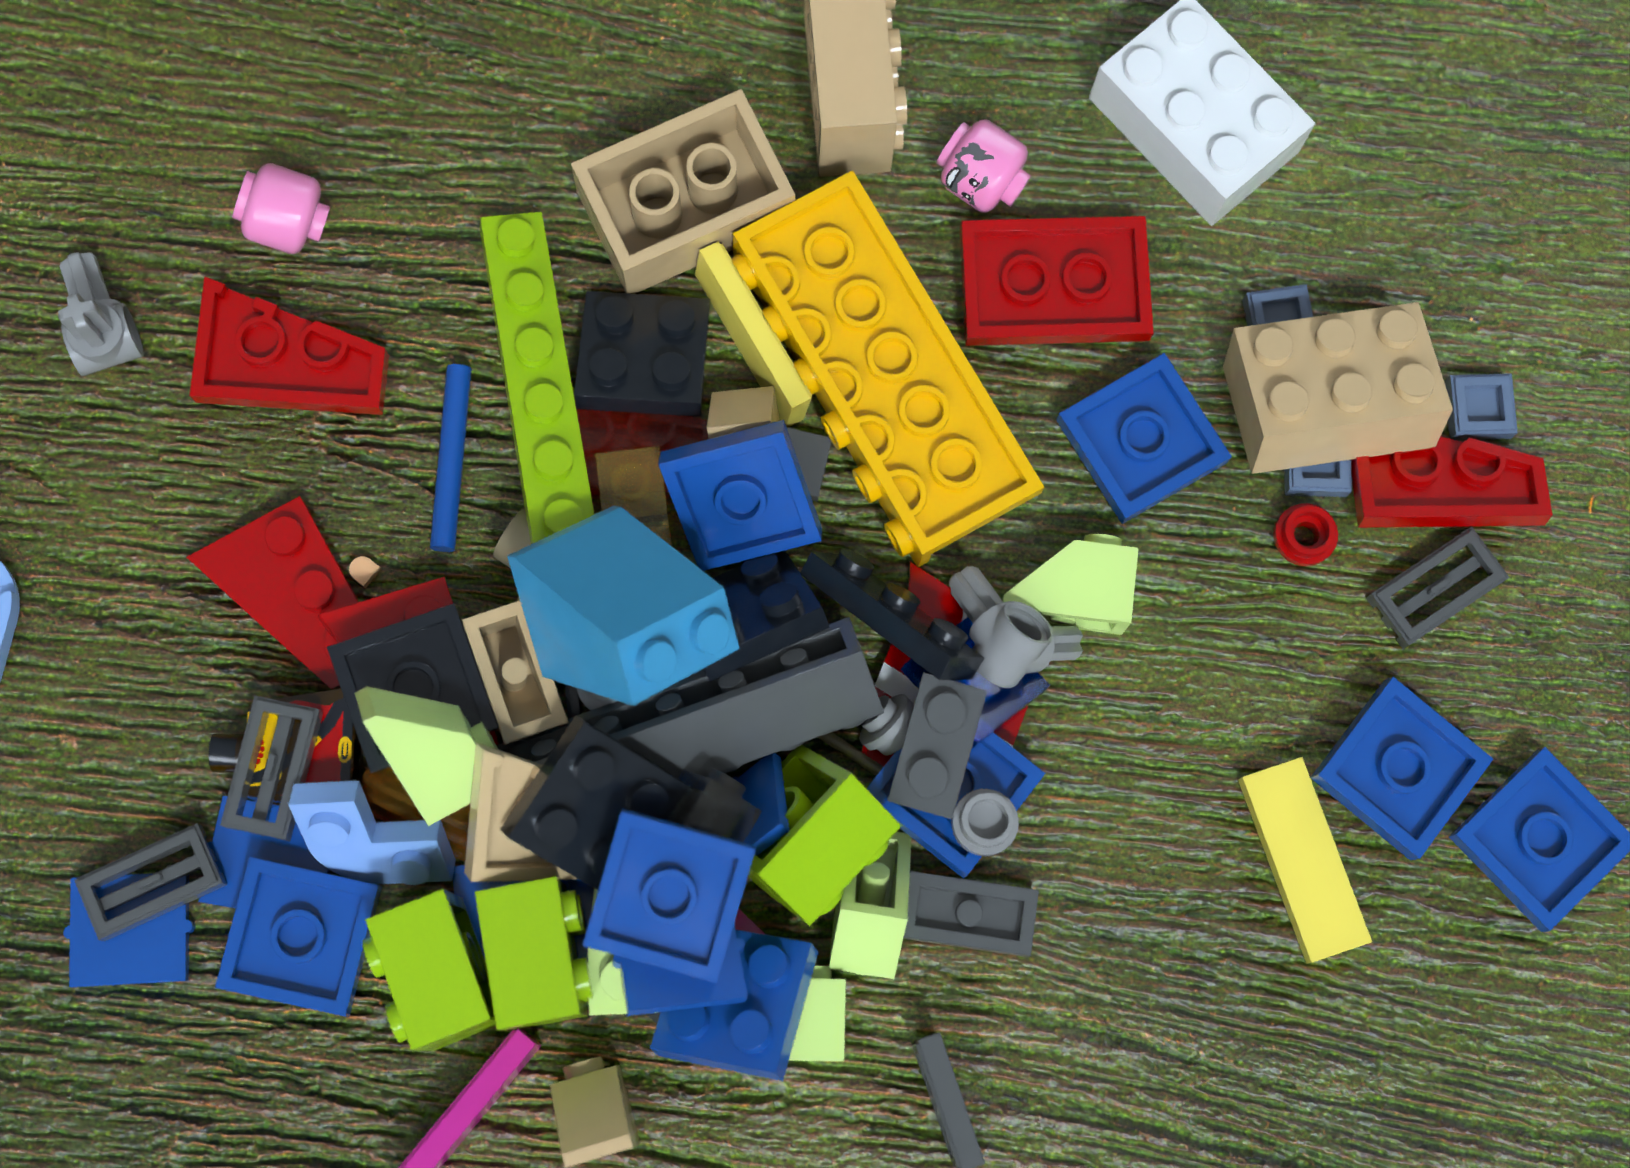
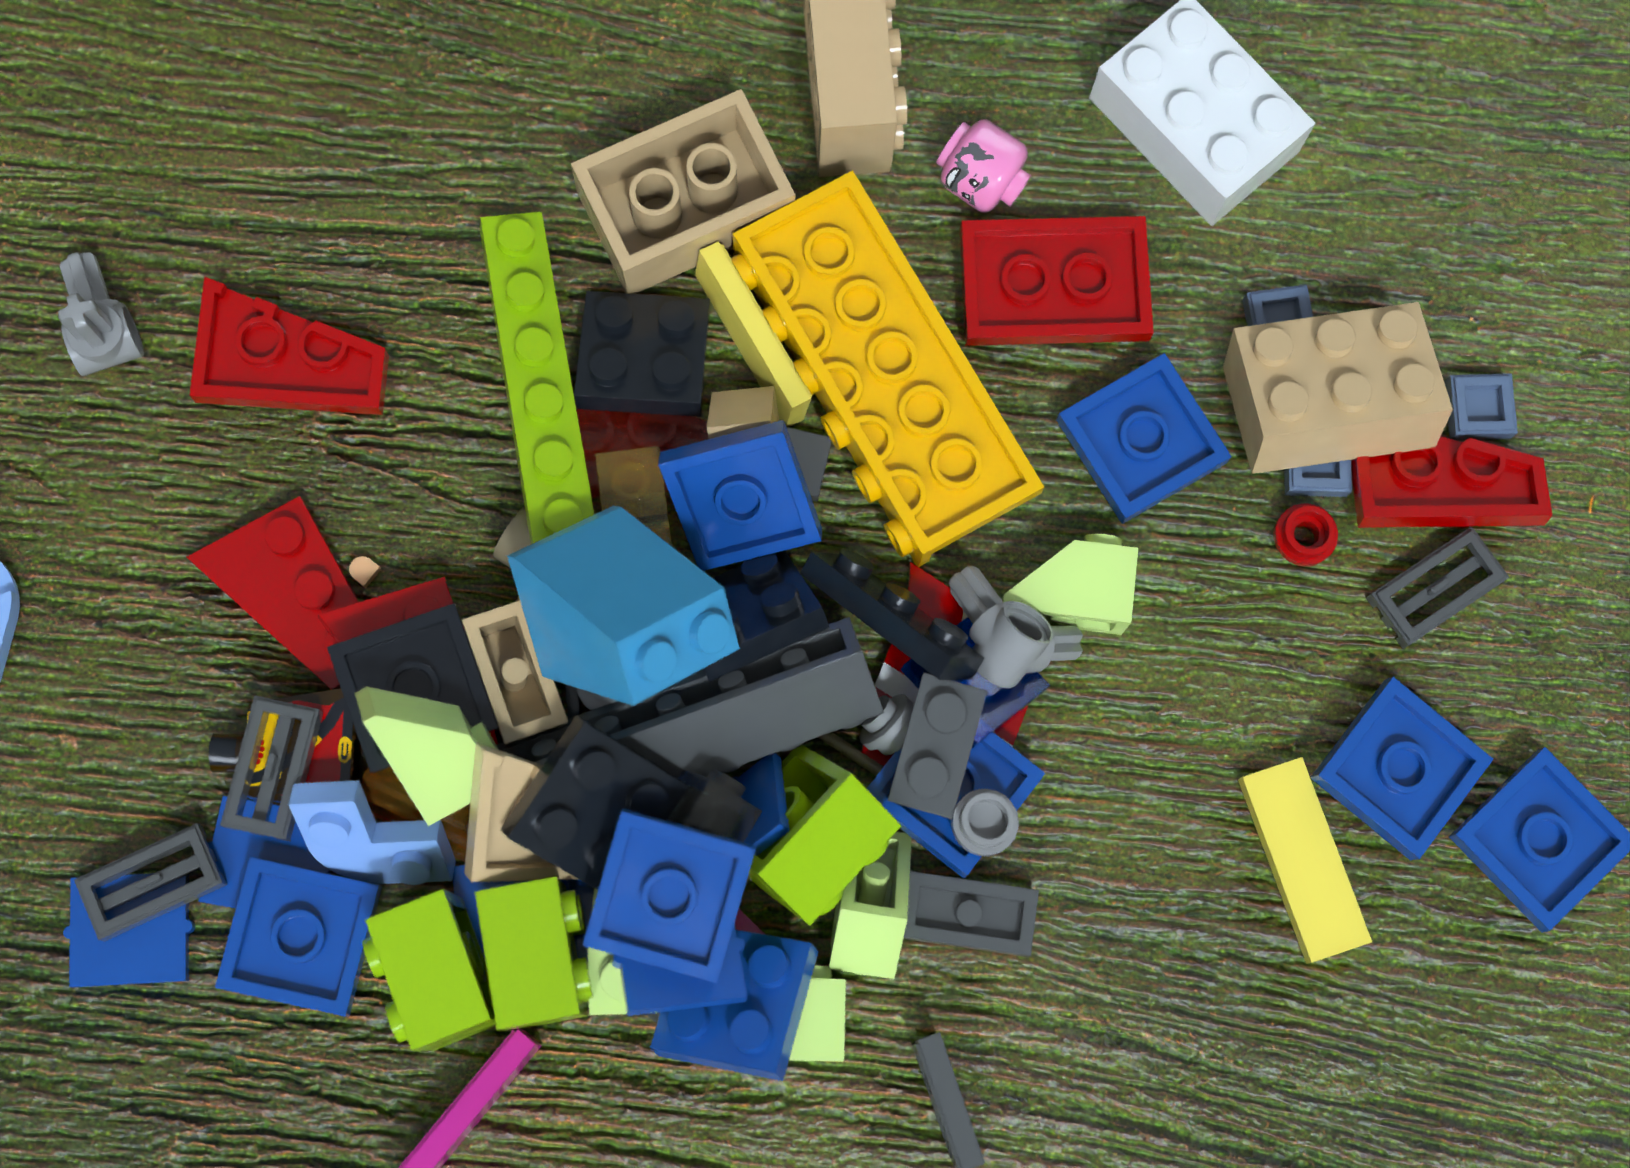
(280, 208): bright pink head -> none
(450, 458): blue bar -> none
(592, 1112): tan slope -> none

